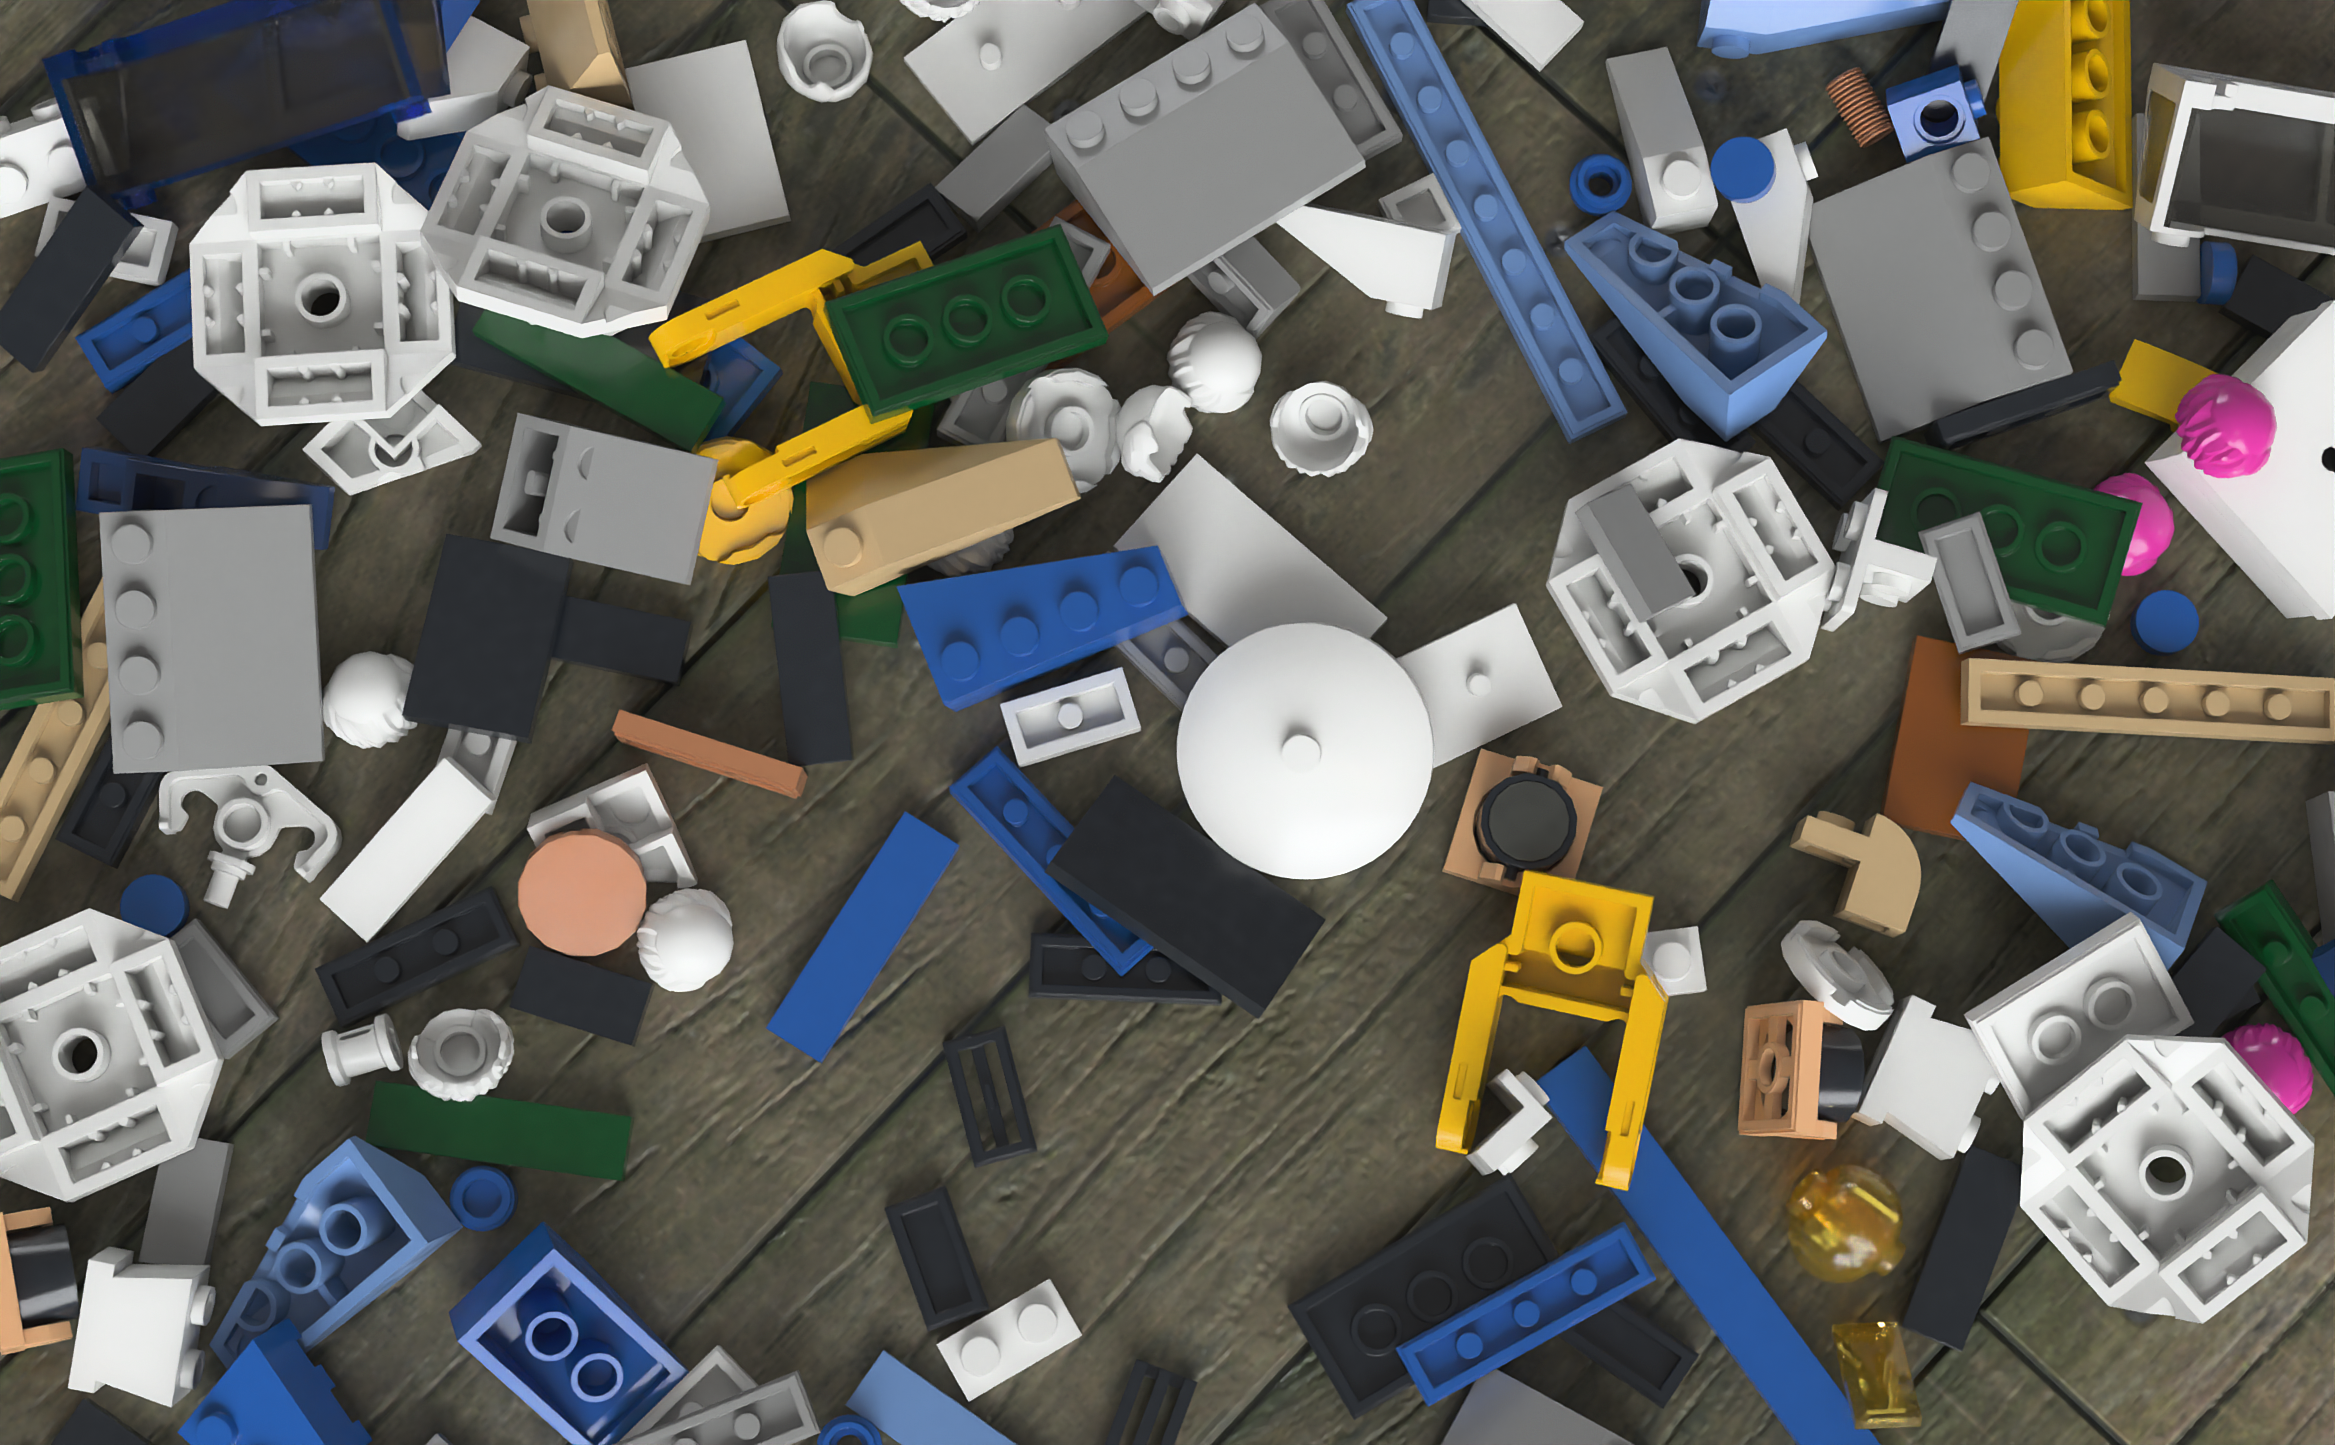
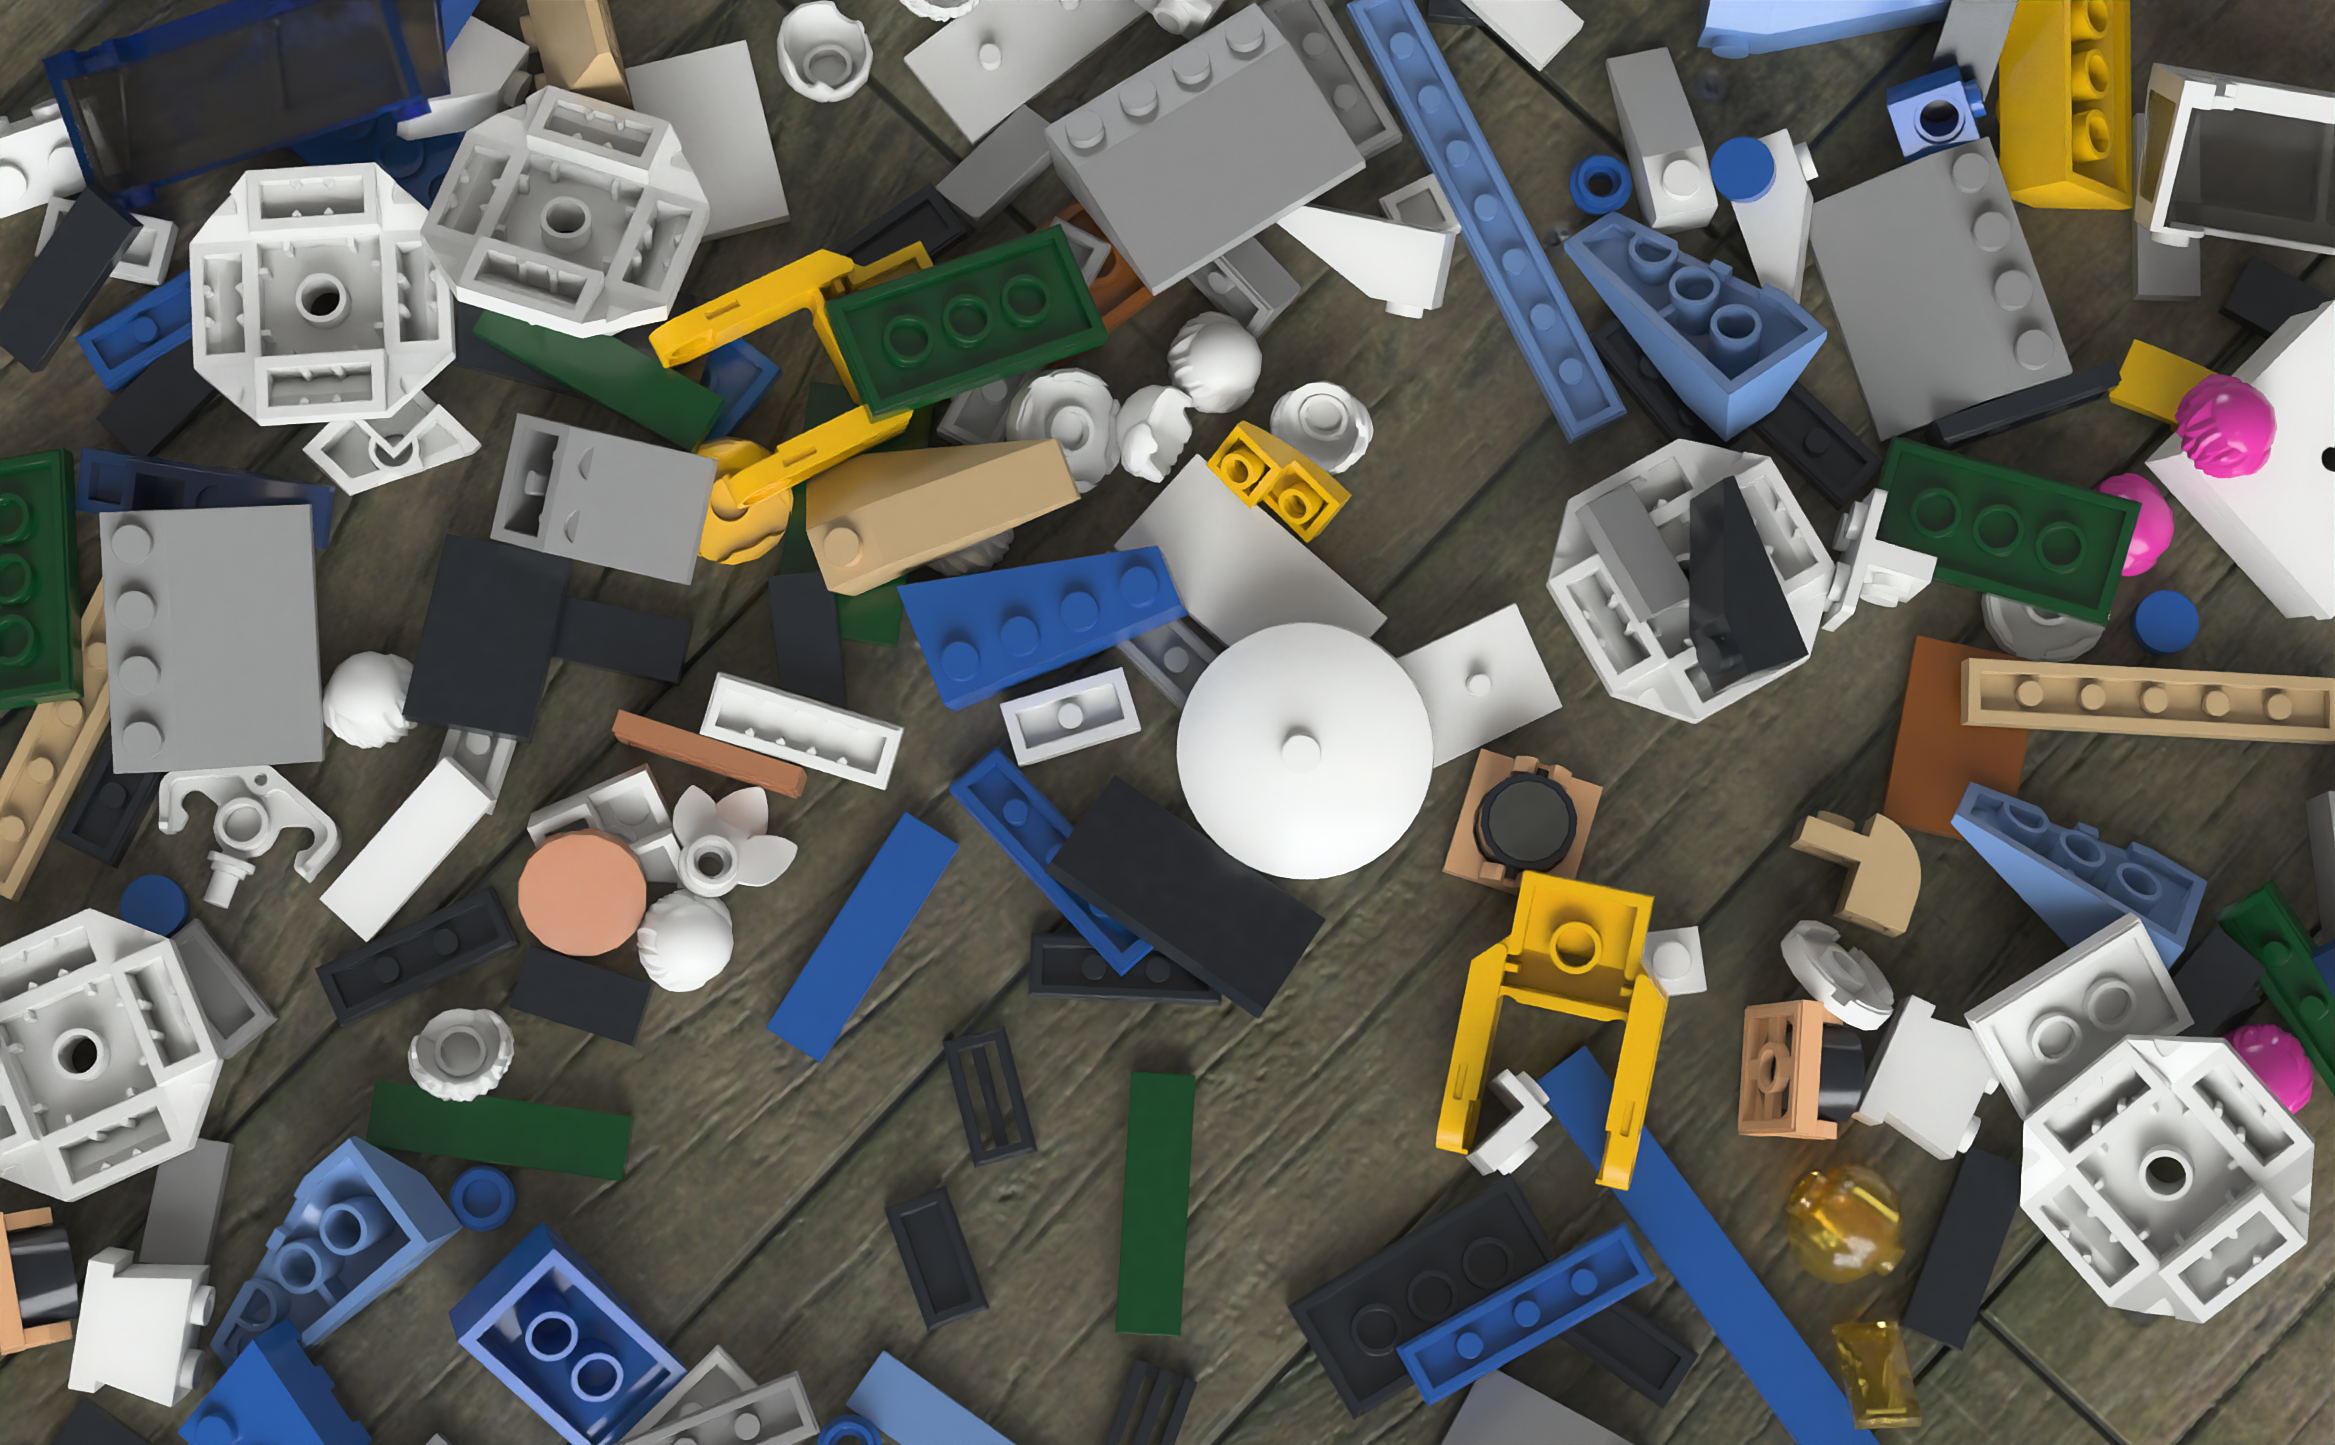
(362, 1050): white bush -> none
(732, 835): none -> white plate
(802, 730): none -> white plate
(1009, 1339): white plate -> none
(1155, 1204): none -> dark green tile
(1268, 469): none -> yellow slope
(1735, 599): none -> black slope
(1860, 108): nougat piece -> none
(1970, 583): light grey tile -> none
(2217, 272): blue tile -> none

